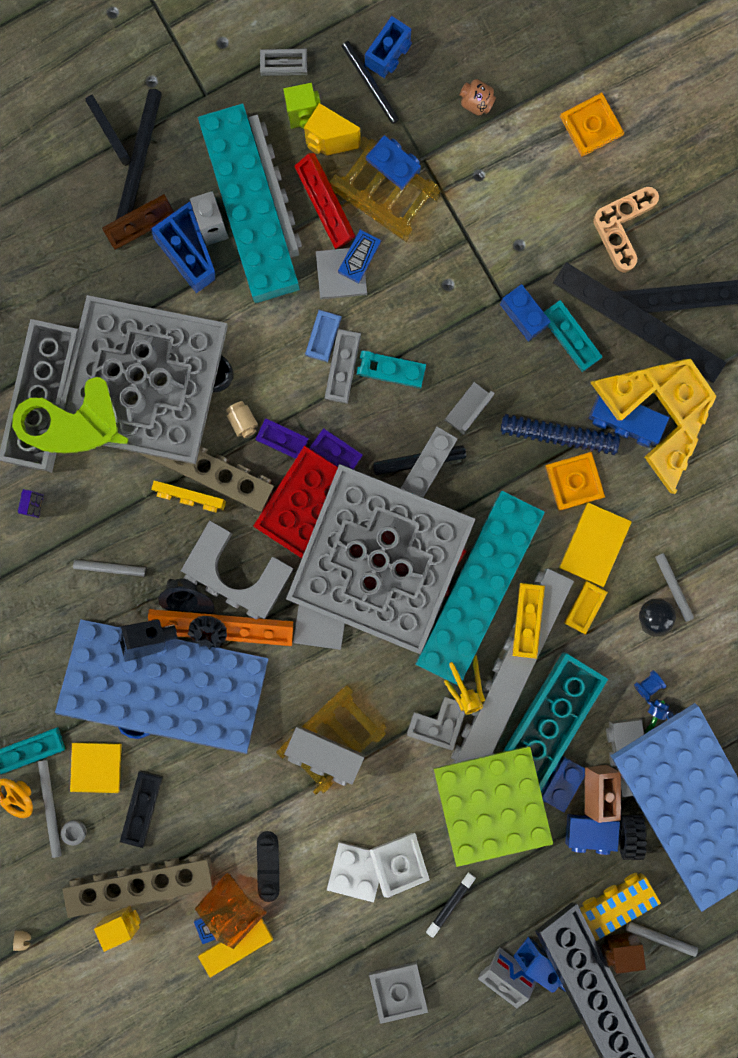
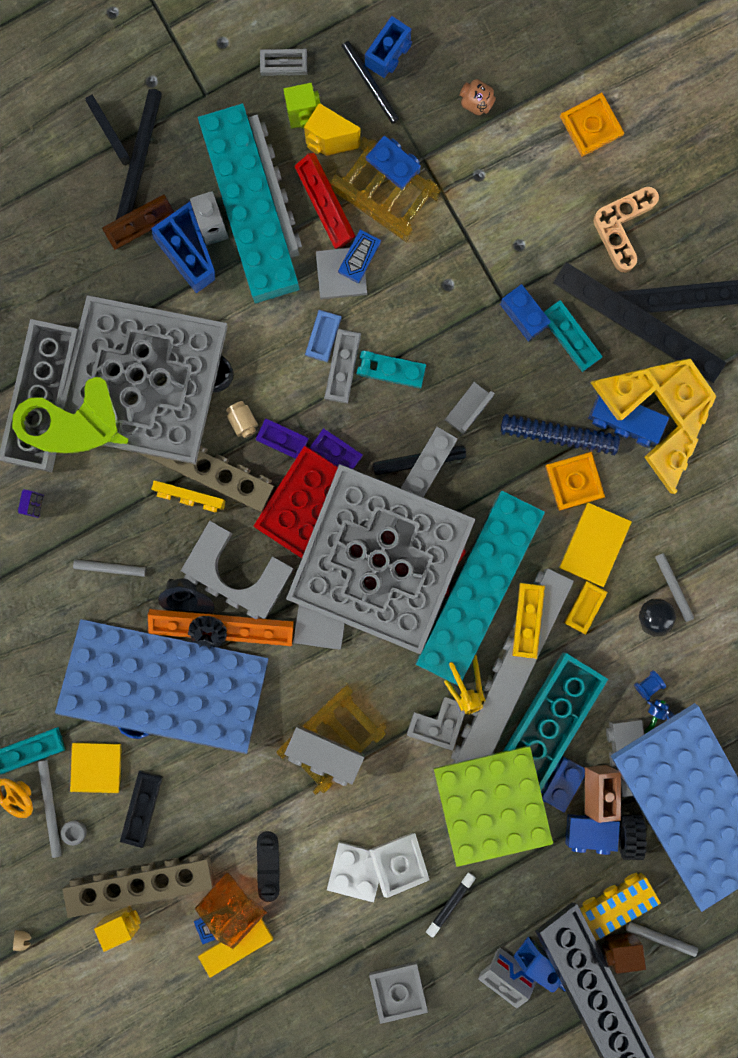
(136, 642): black torso -> none

